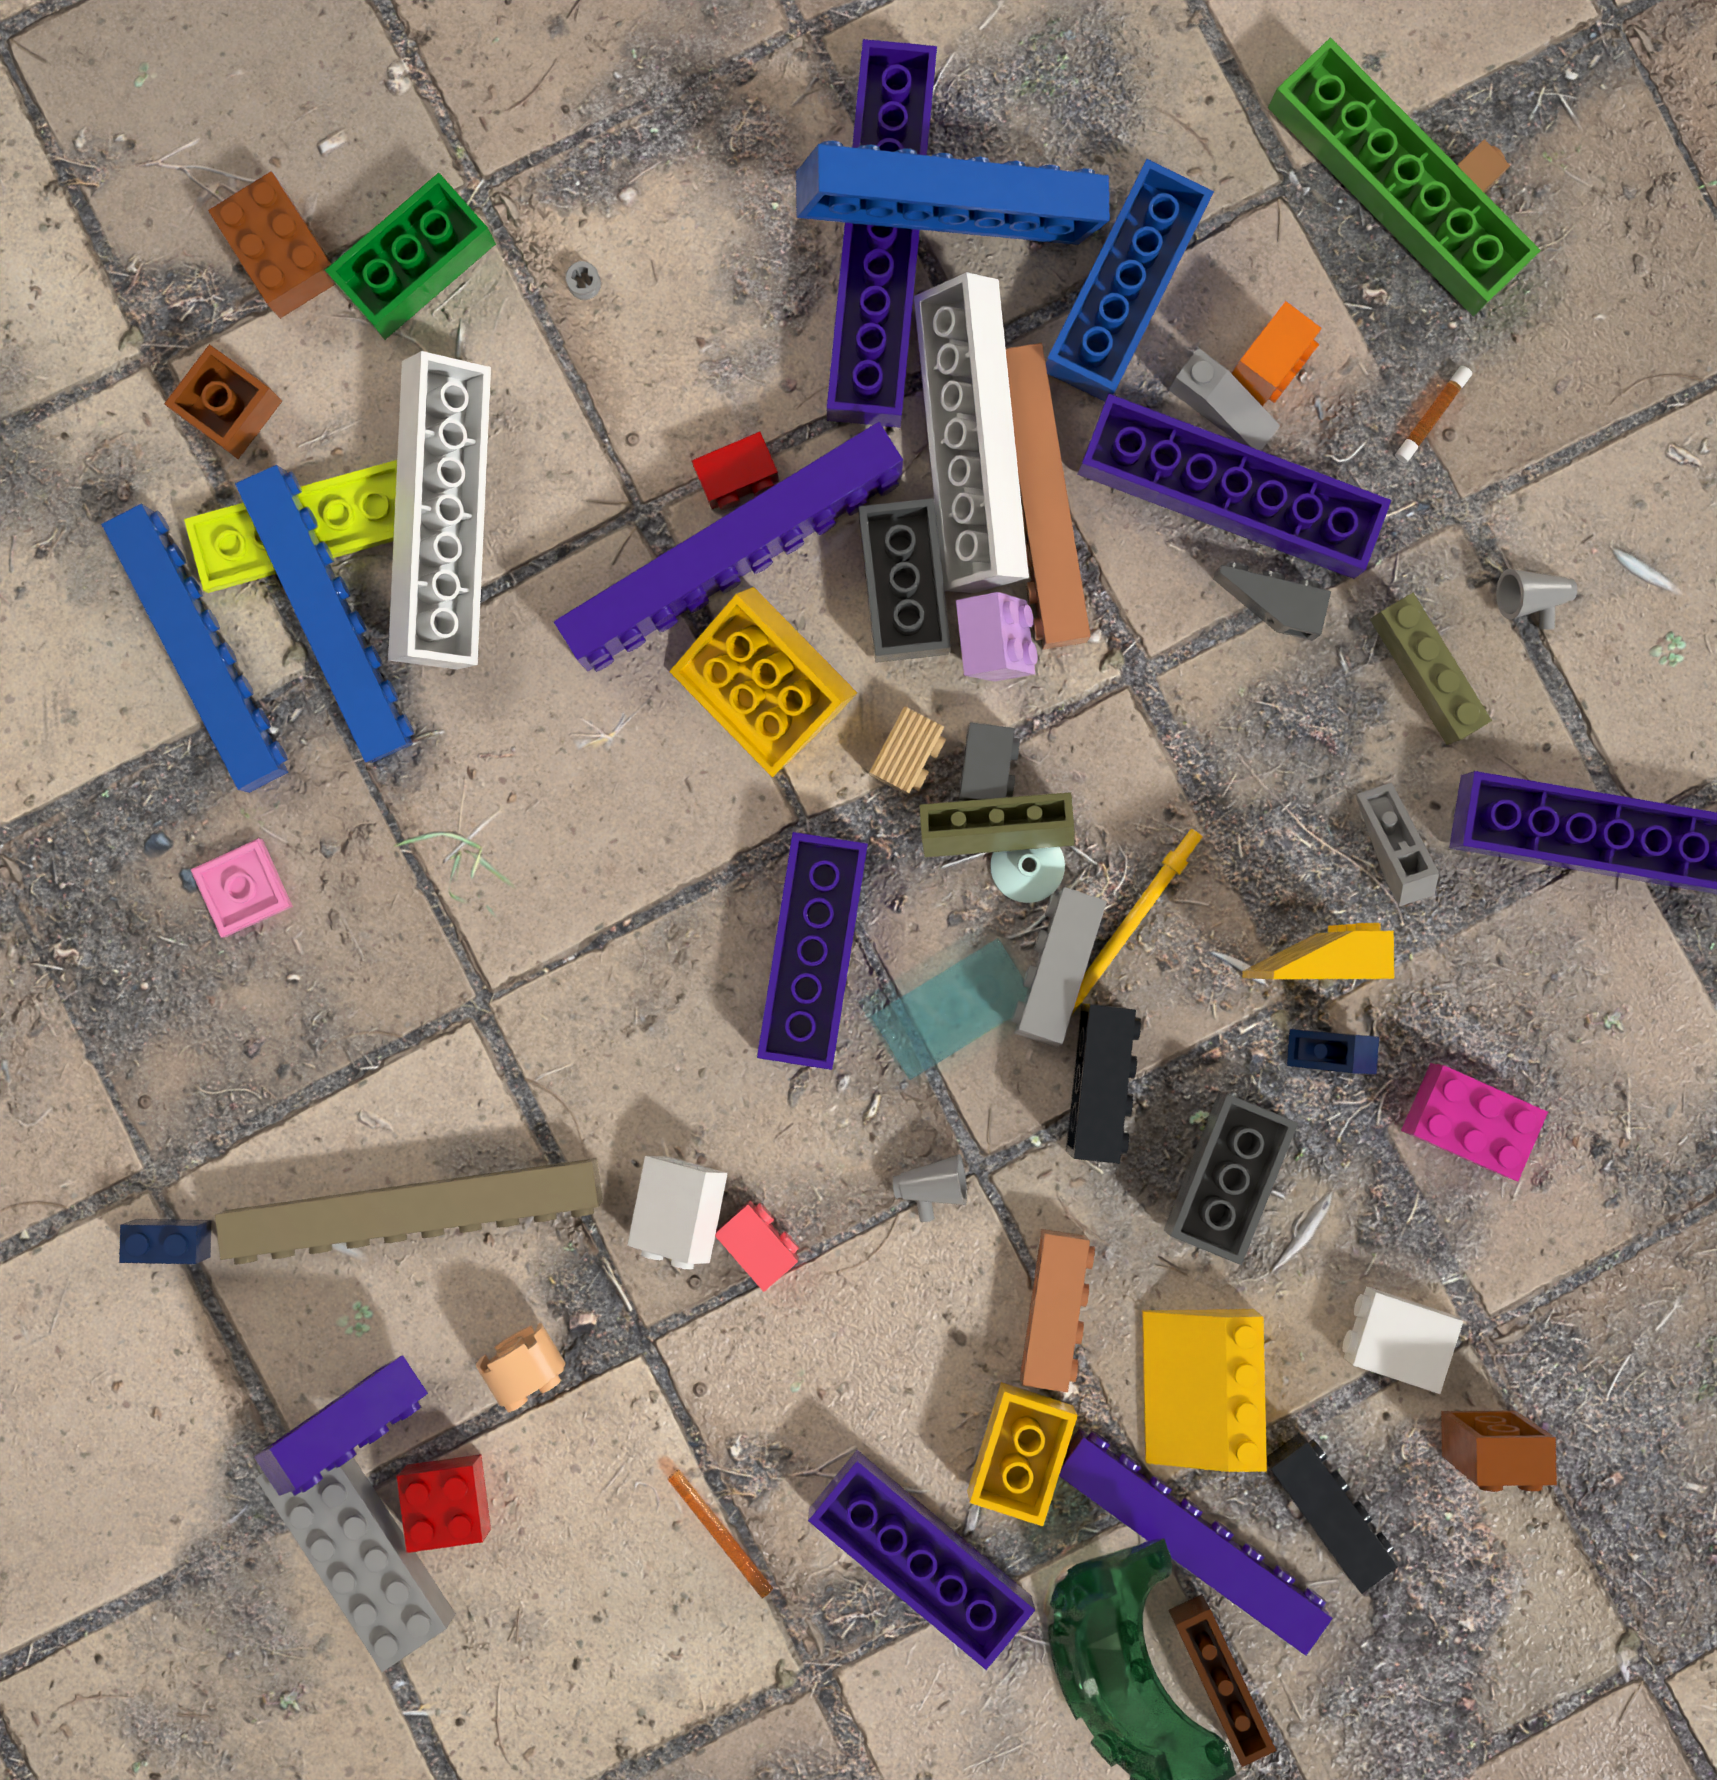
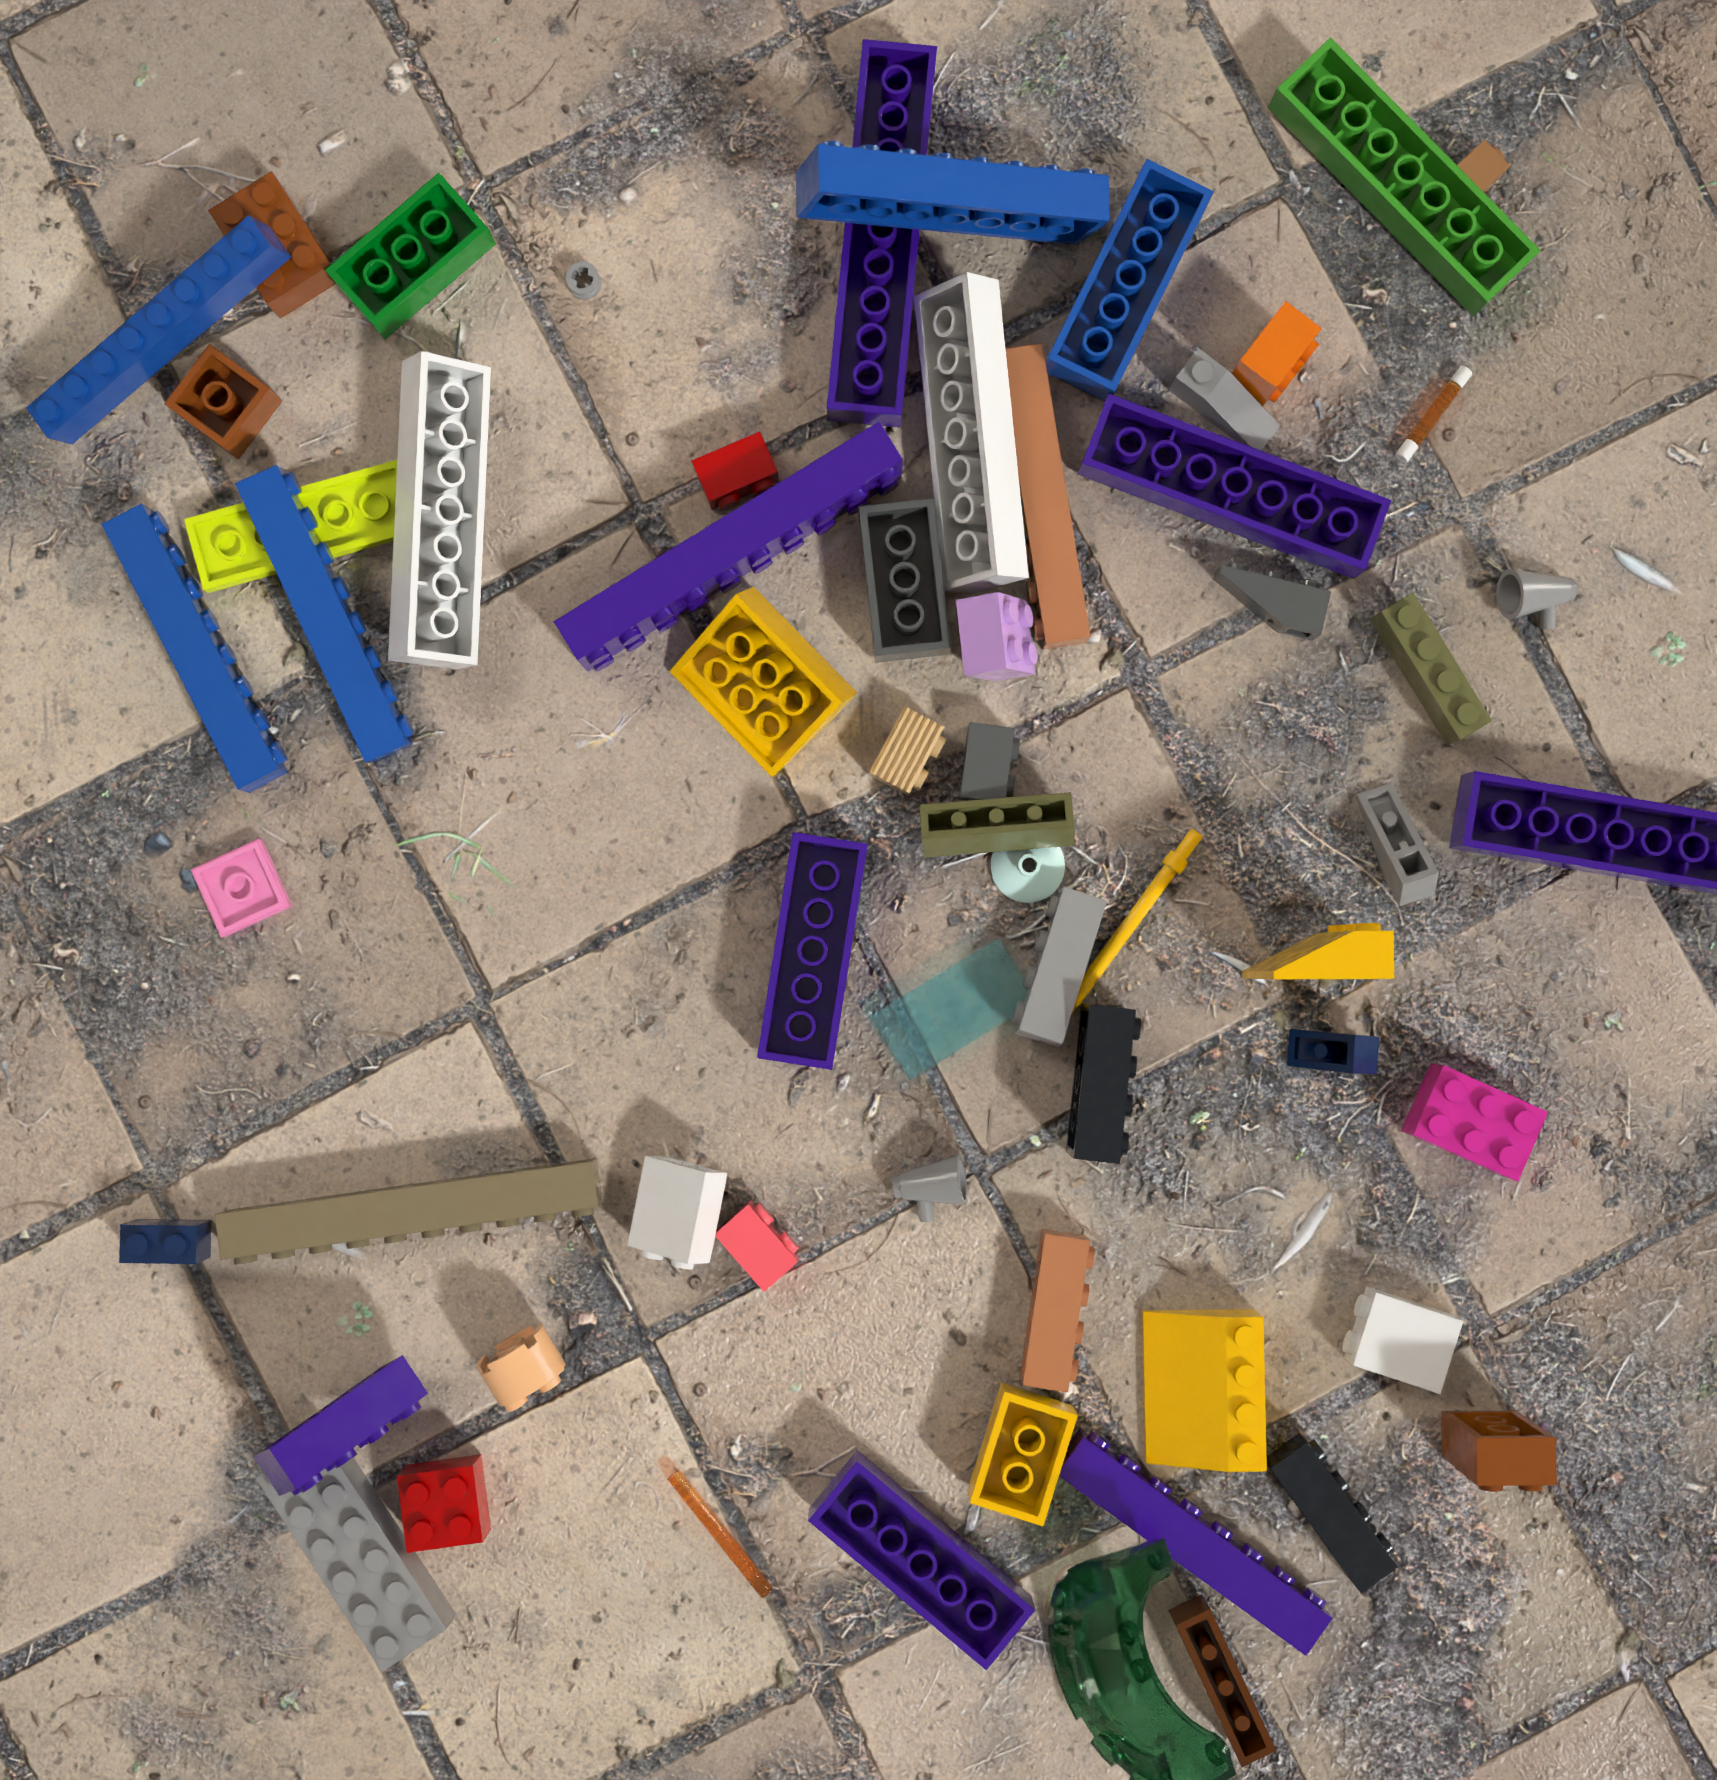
(159, 331): none -> blue brick
(1230, 1177): dark grey brick -> none

